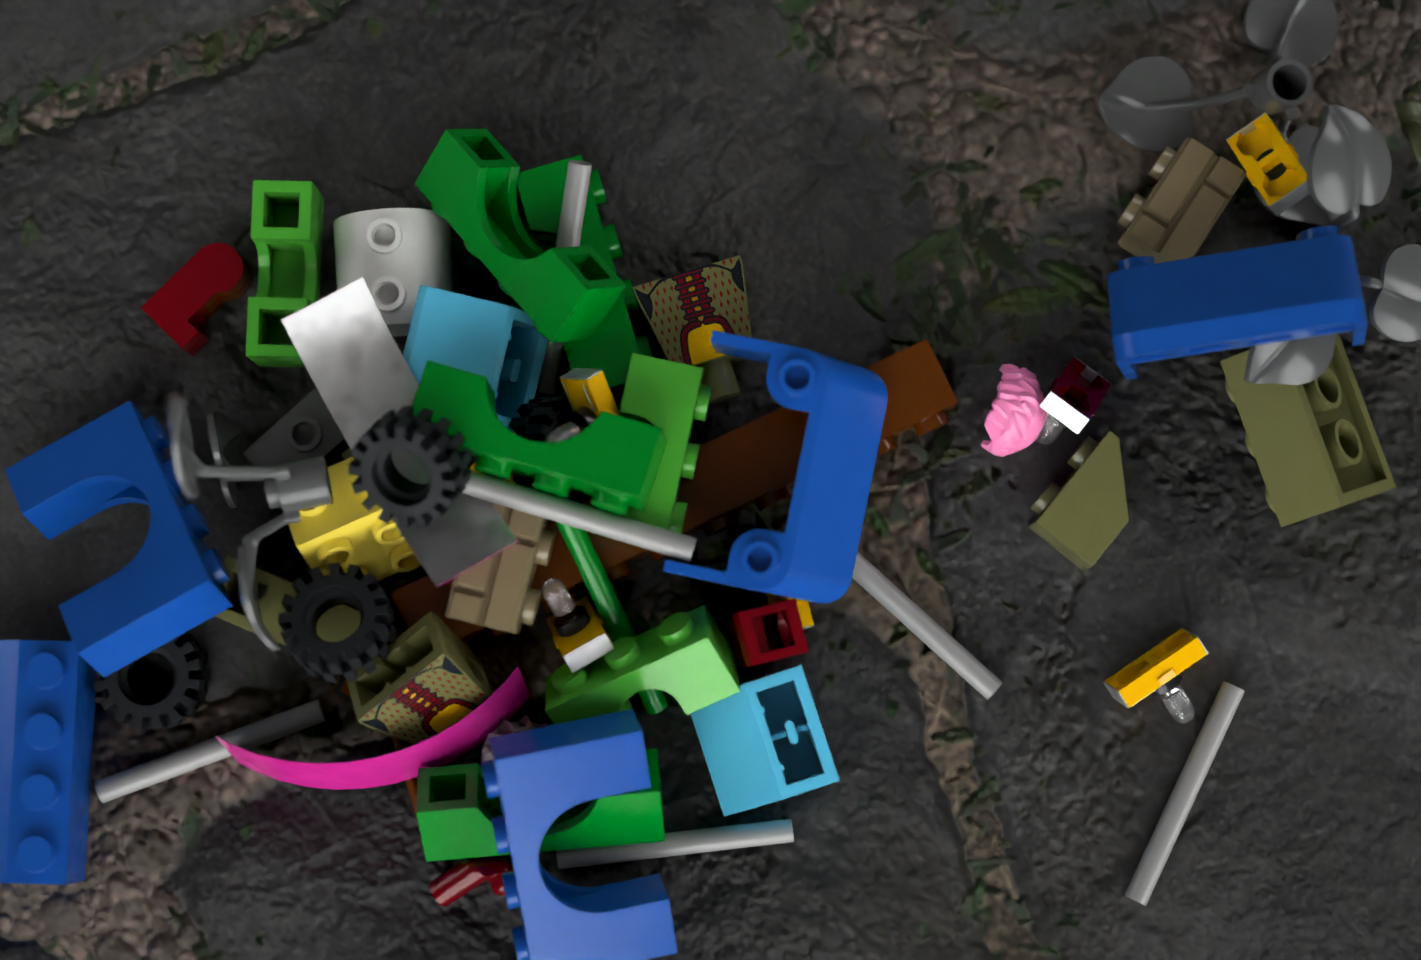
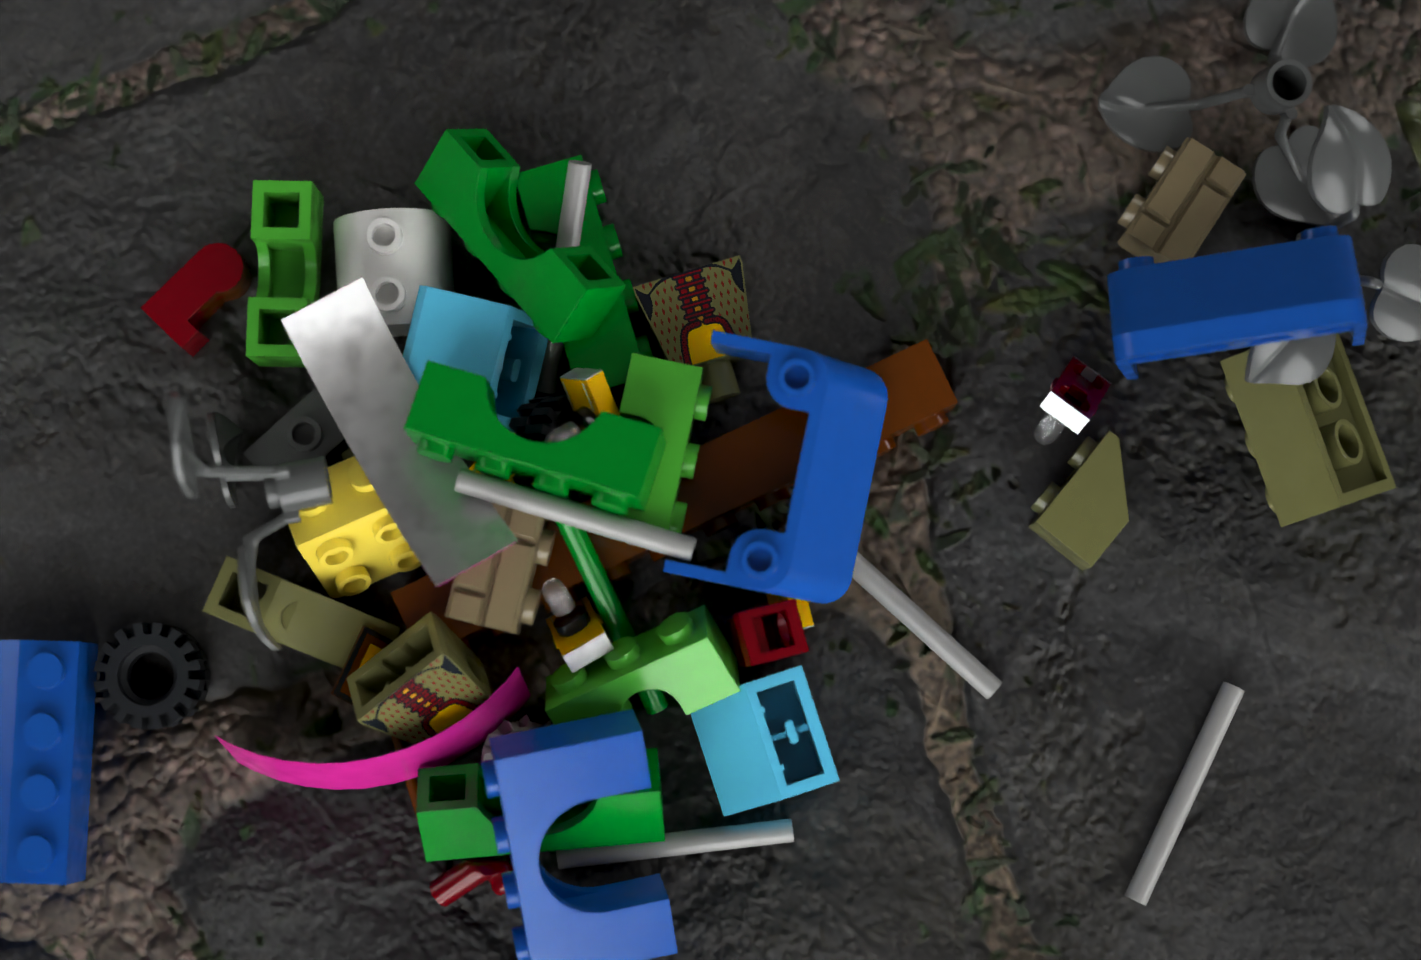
(172, 578): blue arch -> none
(209, 751): light grey bar -> none
(321, 595): black tyre -> none
(391, 489): black tyre -> none
(1015, 413): bright pink hair -> none
(1159, 674): yellow piece -> none
(1270, 163): yellow piece -> none

